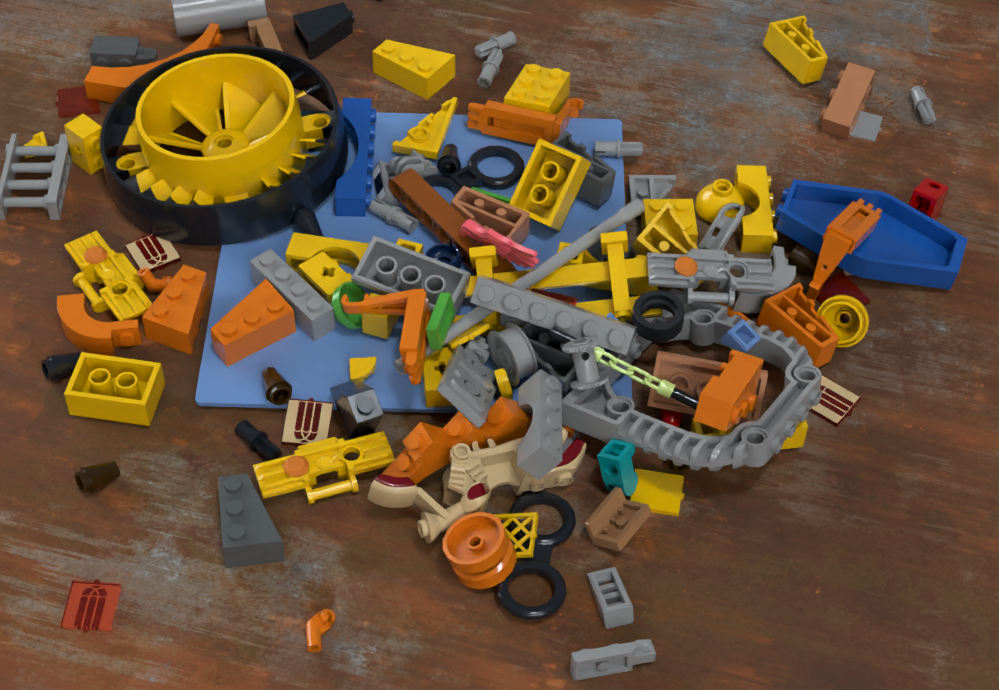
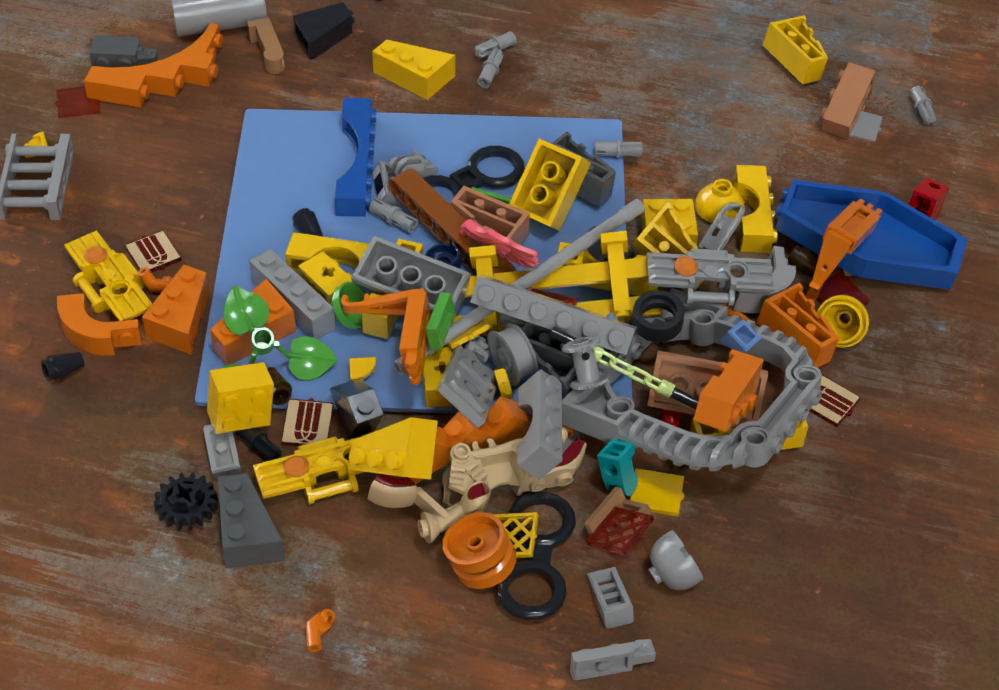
(84, 143): yellow brick -> none
(91, 606): clear red piece -> none
(96, 476): dark brown cone -> none
(115, 388): yellow brick -> none
(185, 501): none -> black gear
(221, 452): none -> light grey hinge
(240, 397): none -> yellow brick
(248, 171): piece -> none
(249, 312): none -> bright green plant
(397, 450): none -> yellow wedge
(429, 134): yellow wing -> none
(449, 160): black cone -> none
(522, 123): orange hinge -> none
(540, 89): yellow brick -> none
(607, 522): none -> clear red window
(650, 186): light grey wing -> none
(673, 563): none -> light grey cylinder

